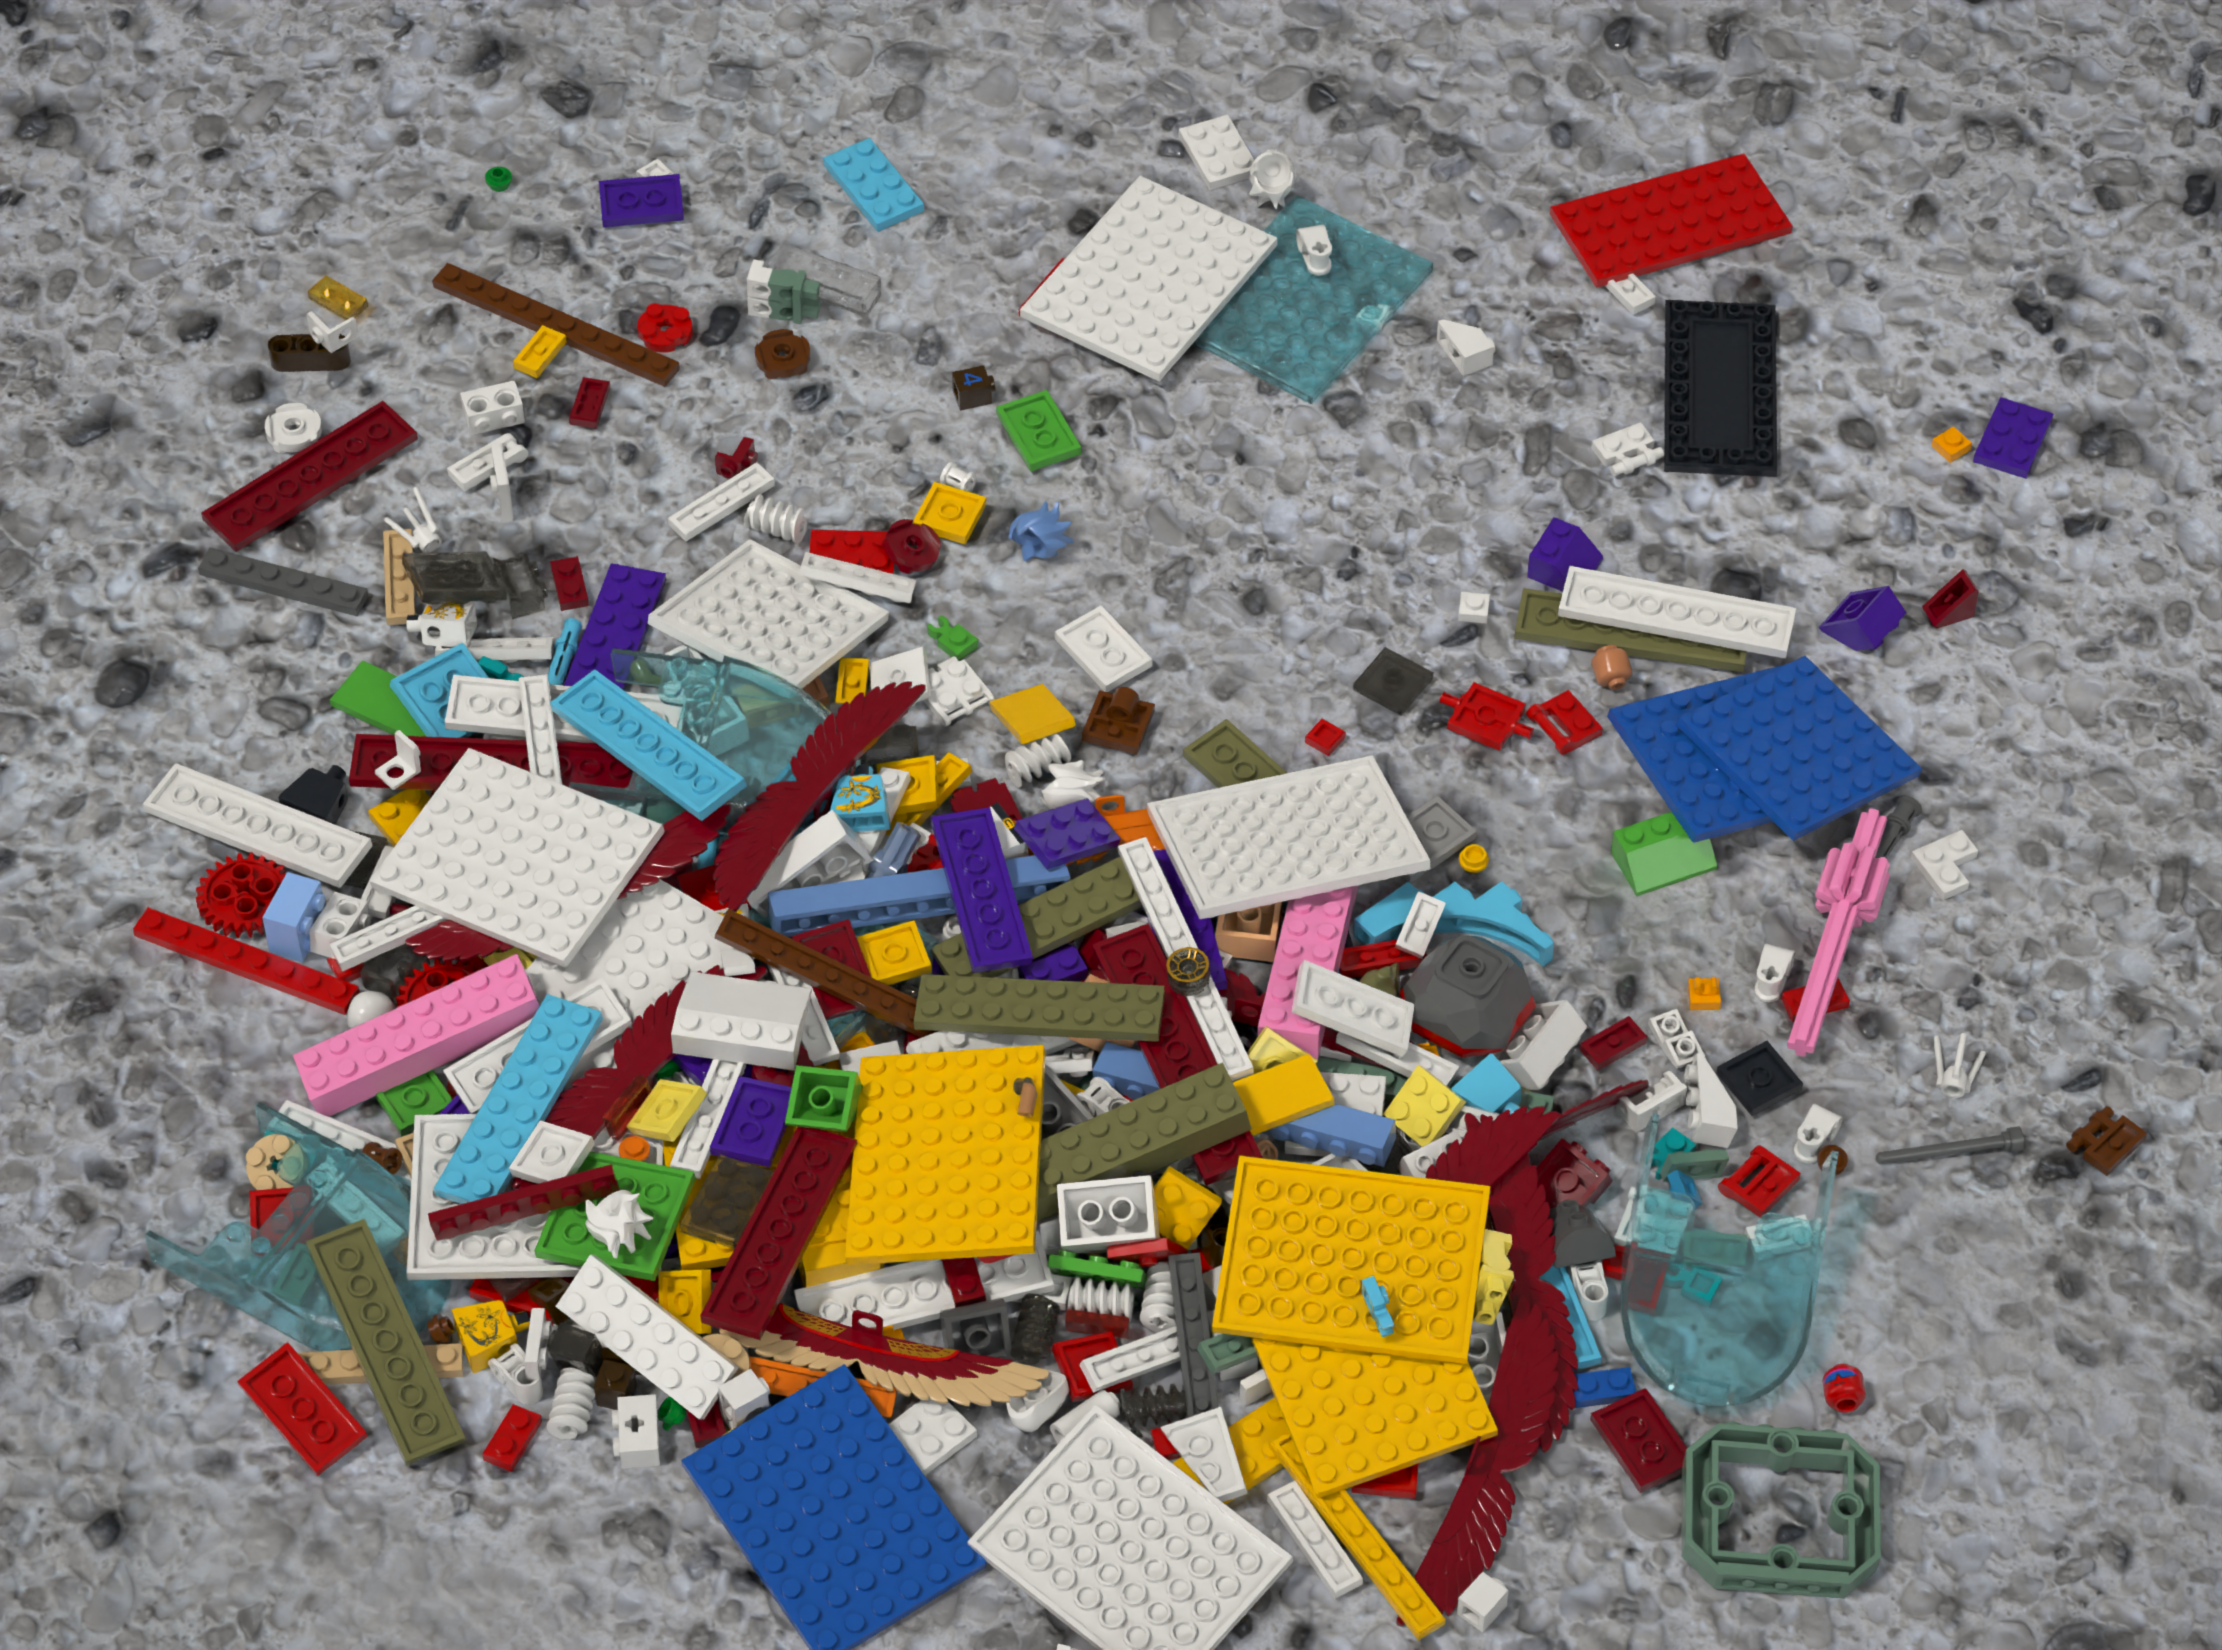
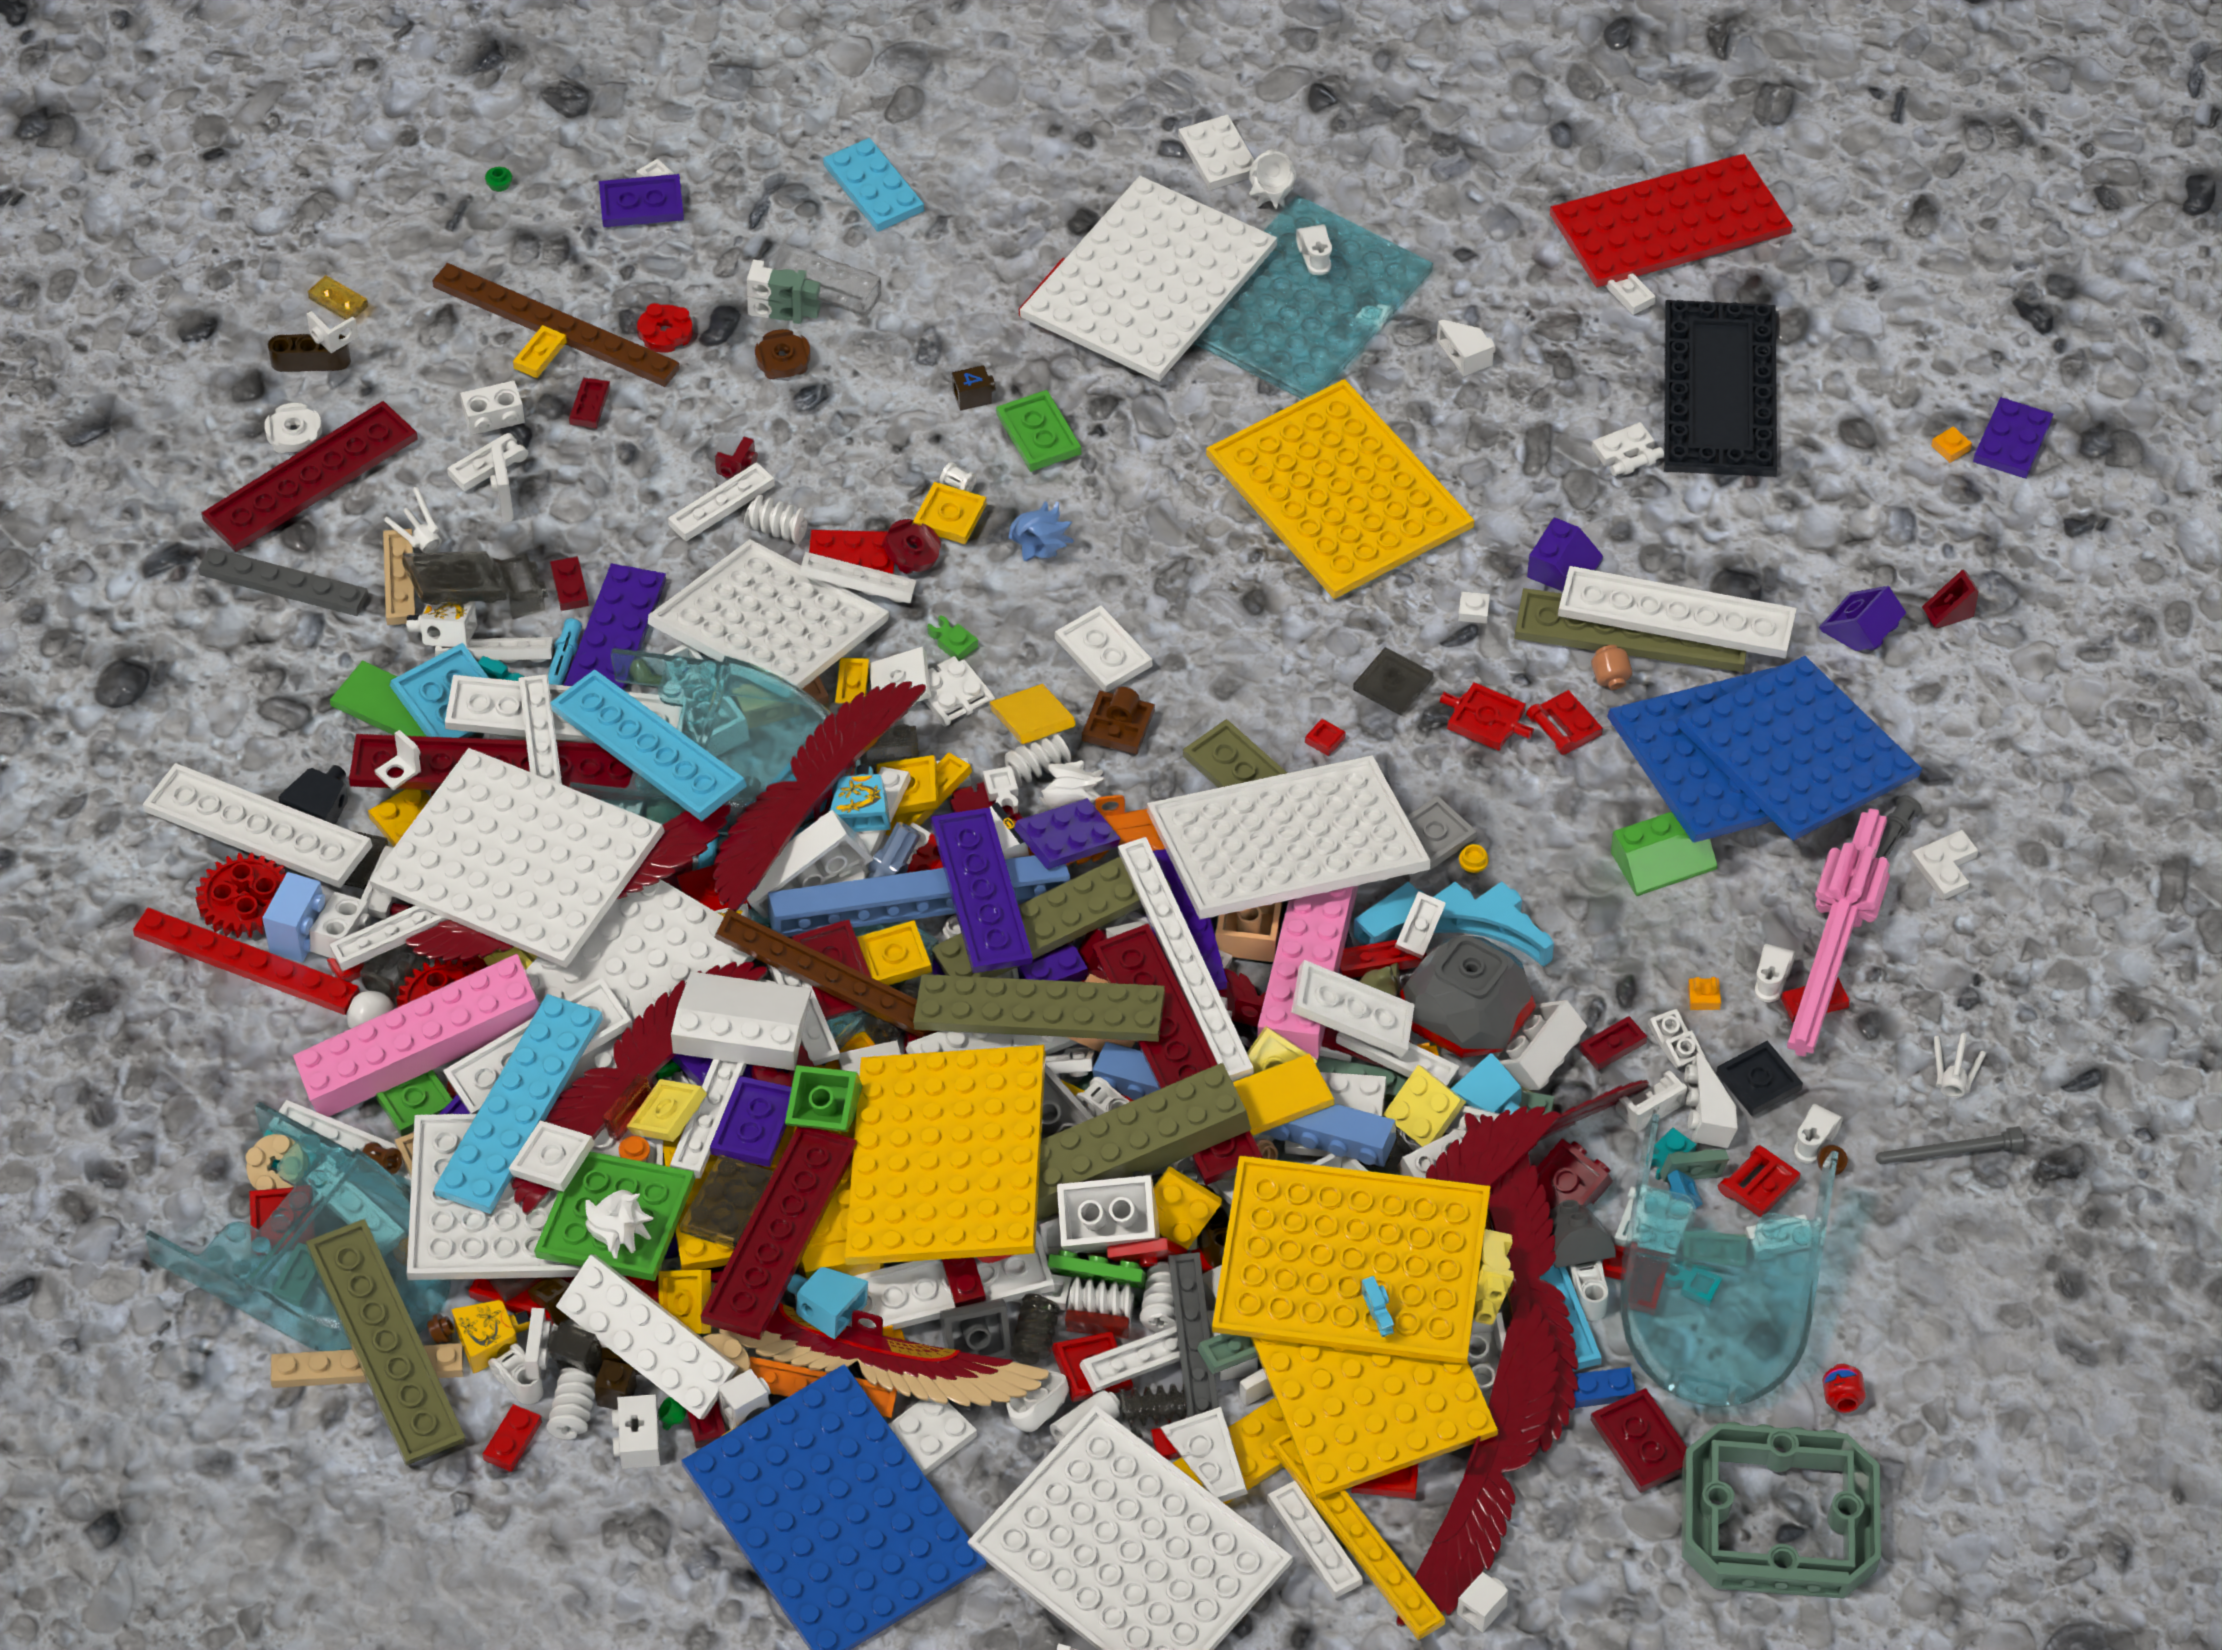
(302, 1409): red plate -> none
(523, 1202): dark red plate -> none
(736, 963): white tile -> none
(828, 1299): none -> medium azure torso
(1002, 786): none -> white plate
(1028, 1093): medium nougat arm -> none
(1188, 960): clear smoke wheel -> none
(1339, 488): none -> yellow plate
(2112, 1146): reddish brown plate -> none

